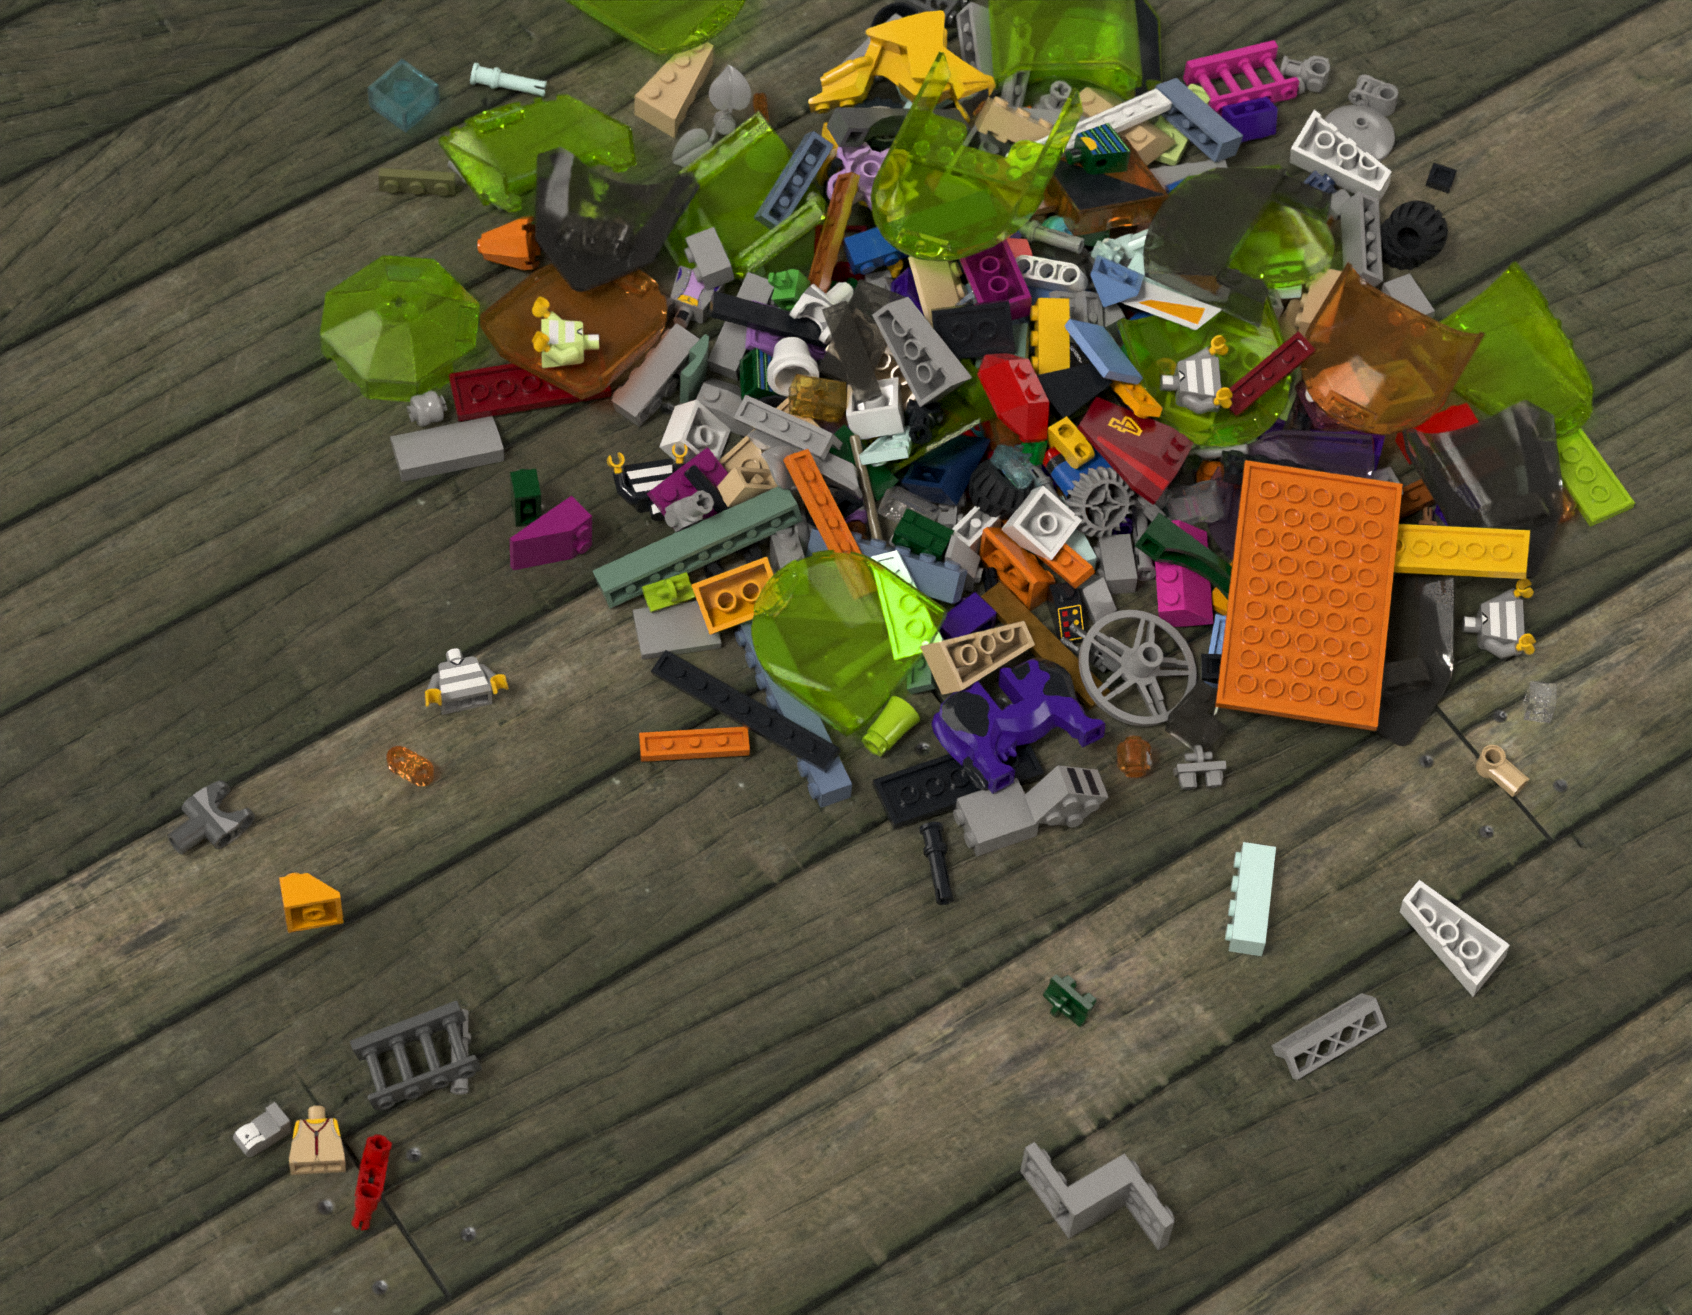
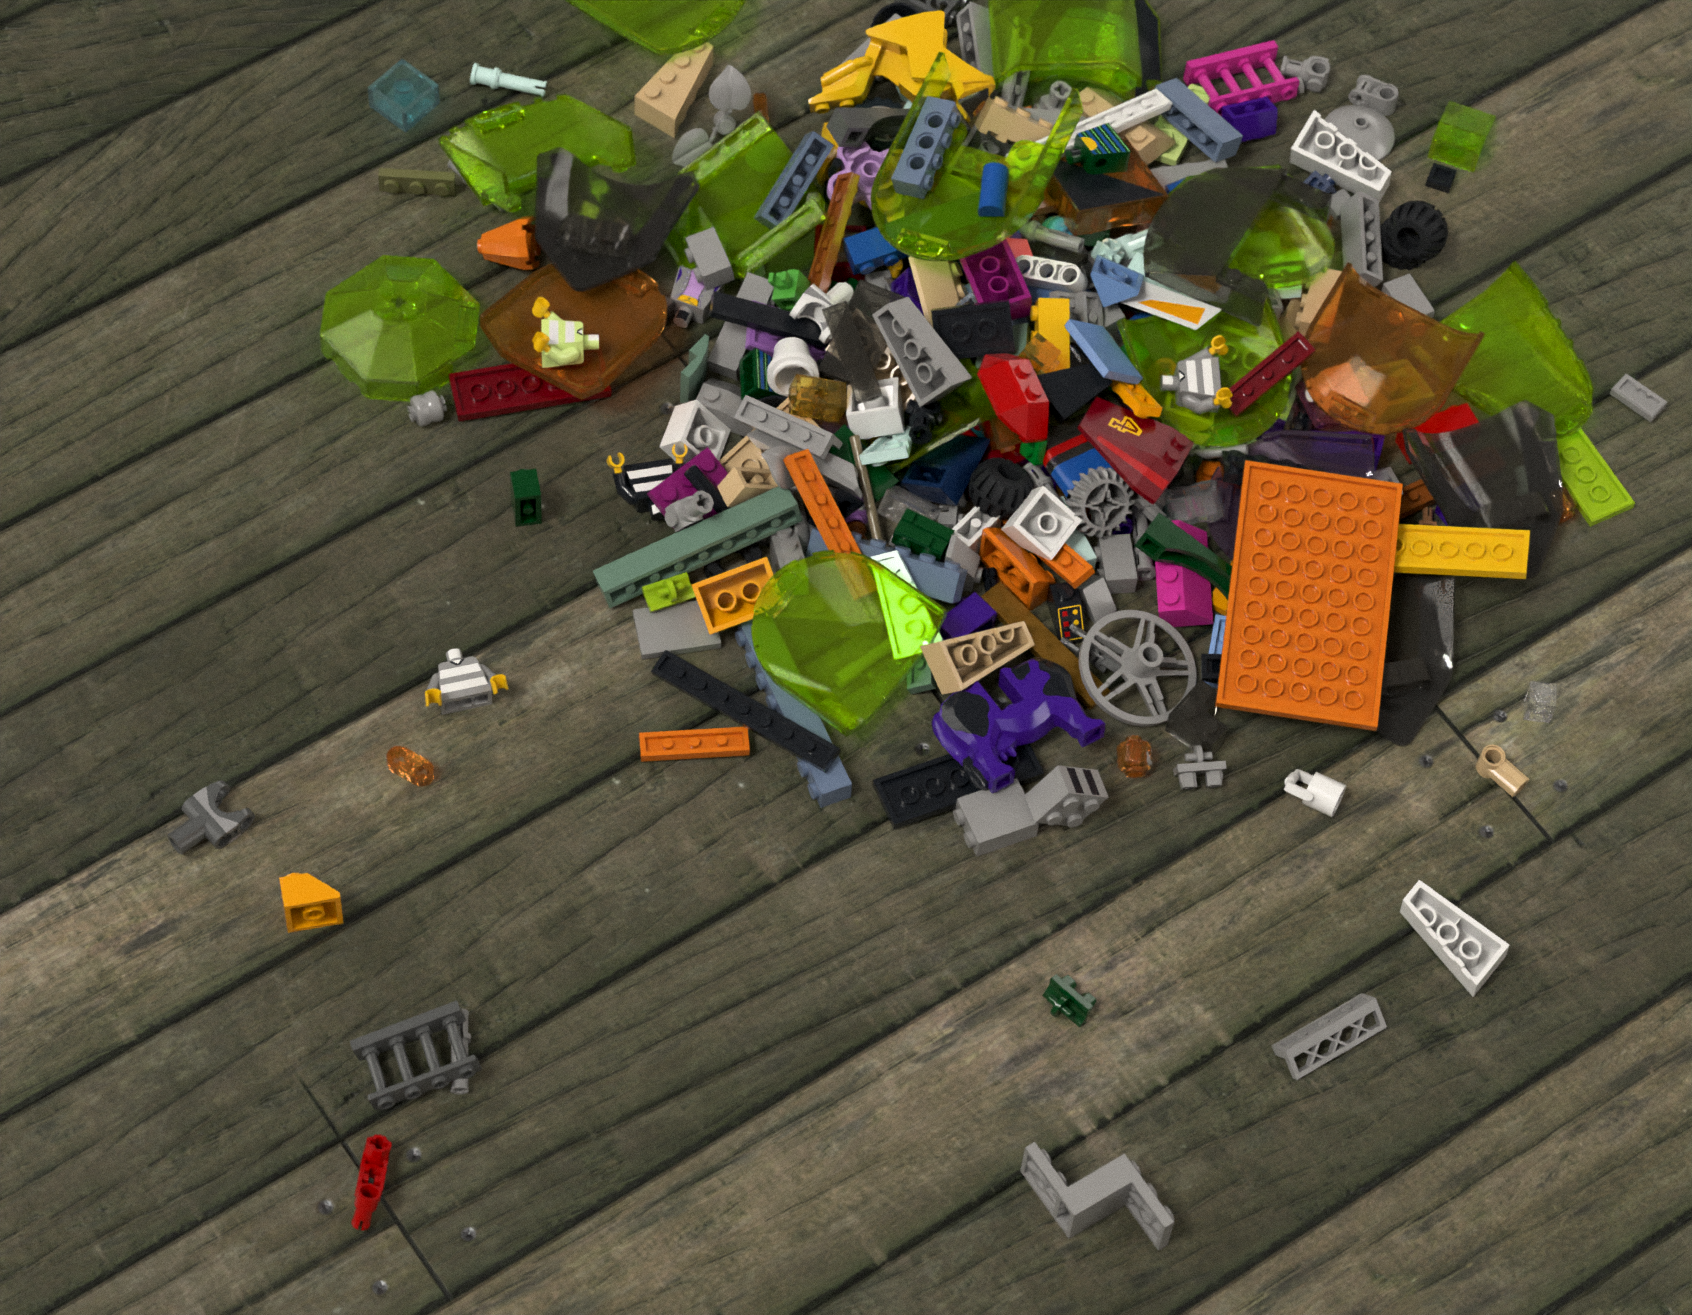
(263, 1131): light grey leg -> none
(316, 1145): tan torso -> none
(447, 448): light grey slope -> none
(553, 537): magenta slope -> none
(655, 377): light grey wedge -> none
(890, 726): lime plant -> none
(924, 134): none -> sand blue brick
(935, 851): black pin -> none
(993, 190): none -> blue brick
(1011, 463): clear light blue bar -> none
(1041, 354): none -> clear yellow brick
(1070, 443): yellow leg -> none
(1252, 899): light aqua brick -> none
(1322, 793): none -> white piece
(1461, 136): none -> clear neon green slope
(1501, 623): torso -> none
(1638, 398): none -> light grey plate

